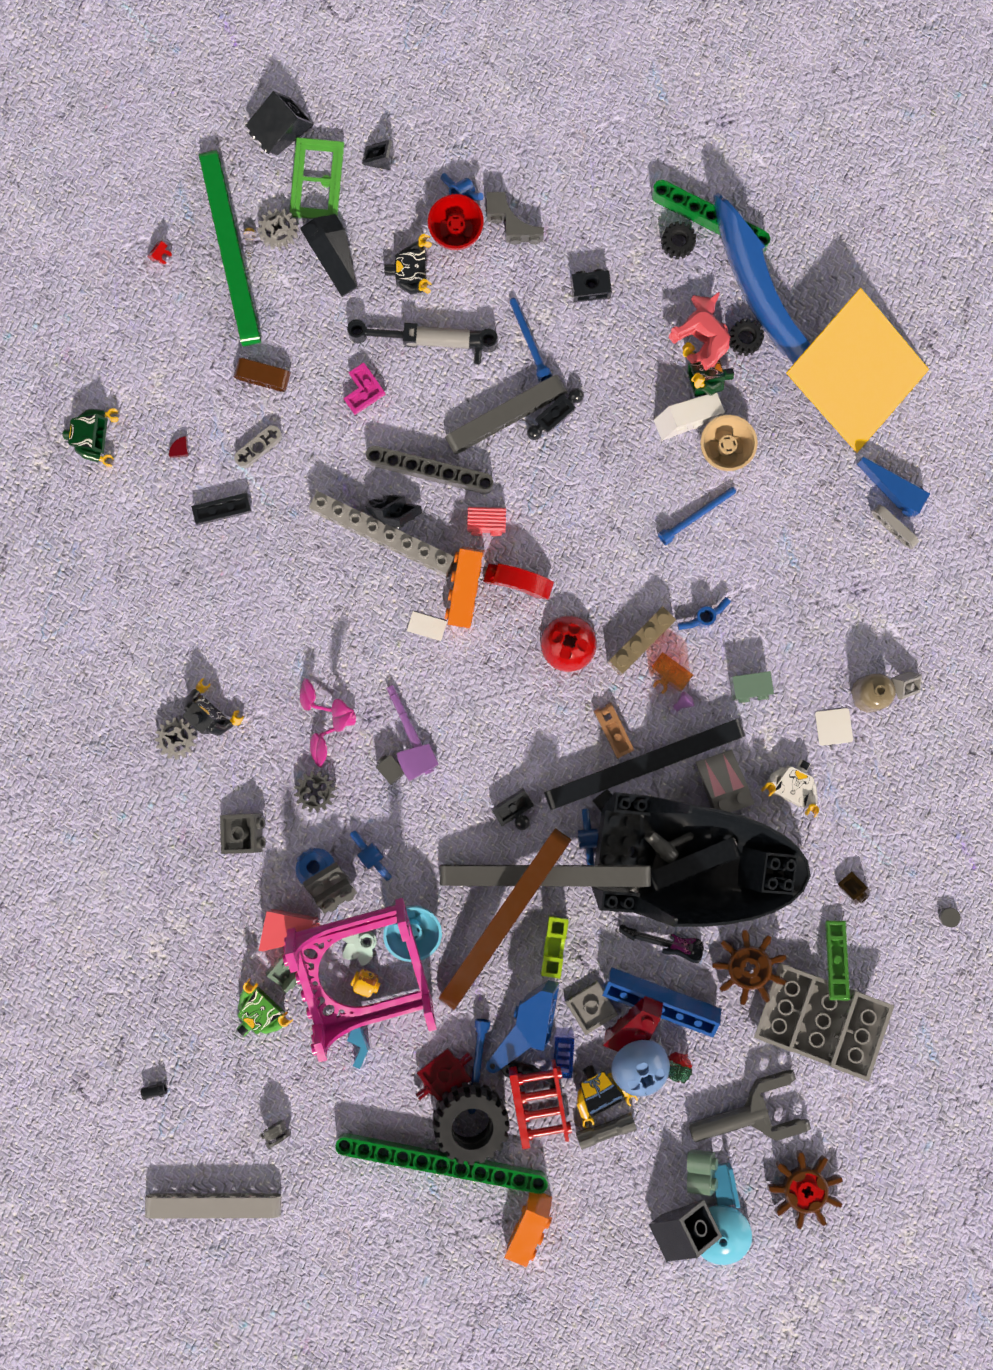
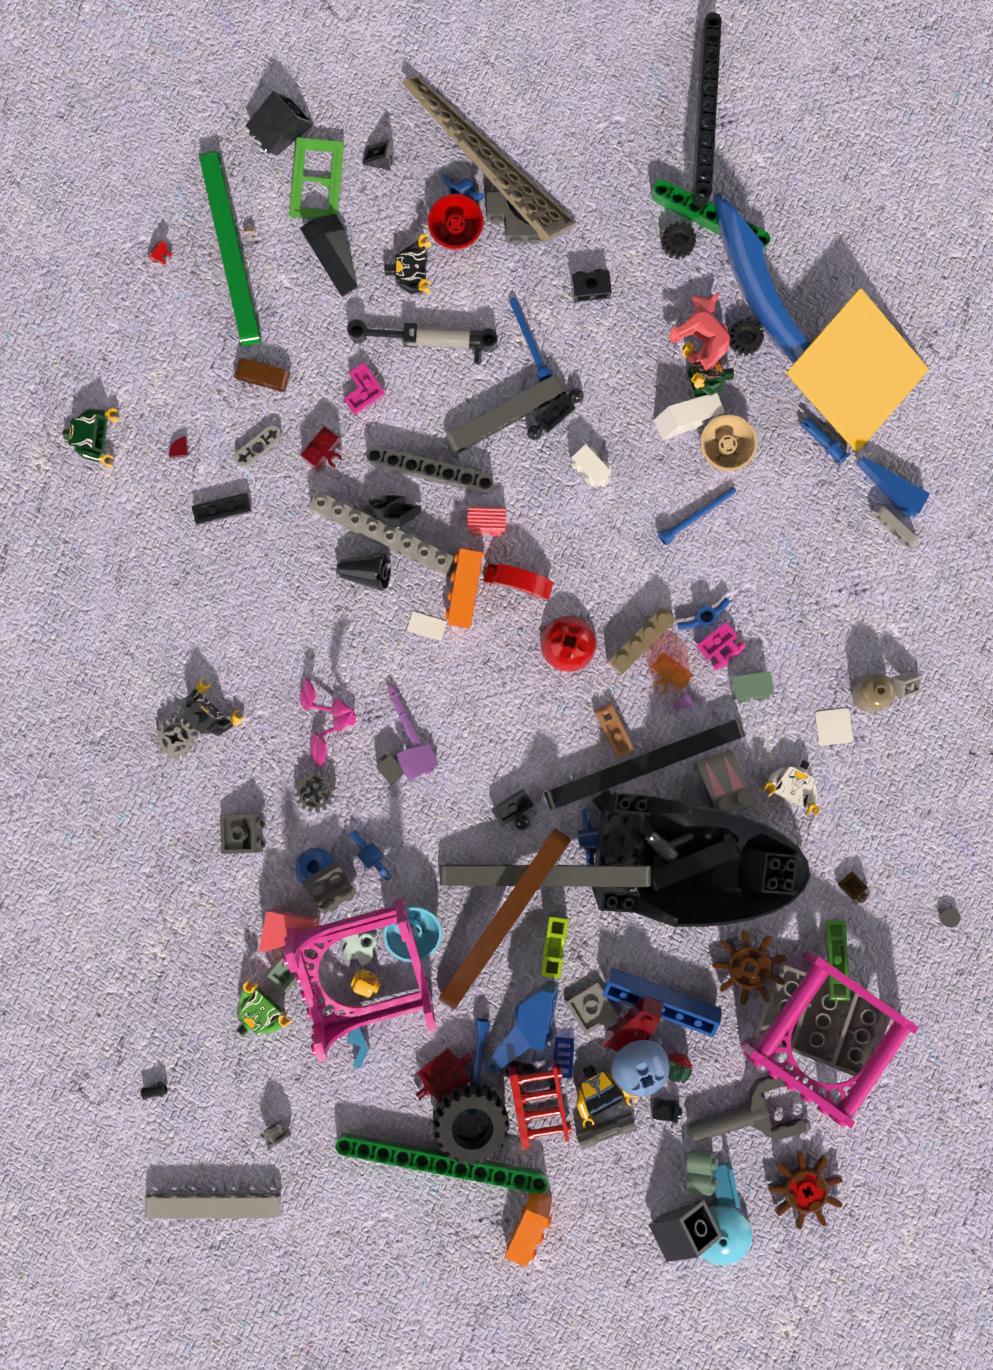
(281, 236): light grey gear -> none
(322, 449): none -> dark red brick
(366, 570): none -> black cone
(527, 198): none -> dark tan wing
(594, 470): none -> white brick
(666, 1110): none -> black bracket
(688, 948): black piece -> none
(709, 49): none -> black beam
(716, 642): none -> dark pink plate
(764, 1048): none -> dark pink arch
(832, 447): none -> blue pin

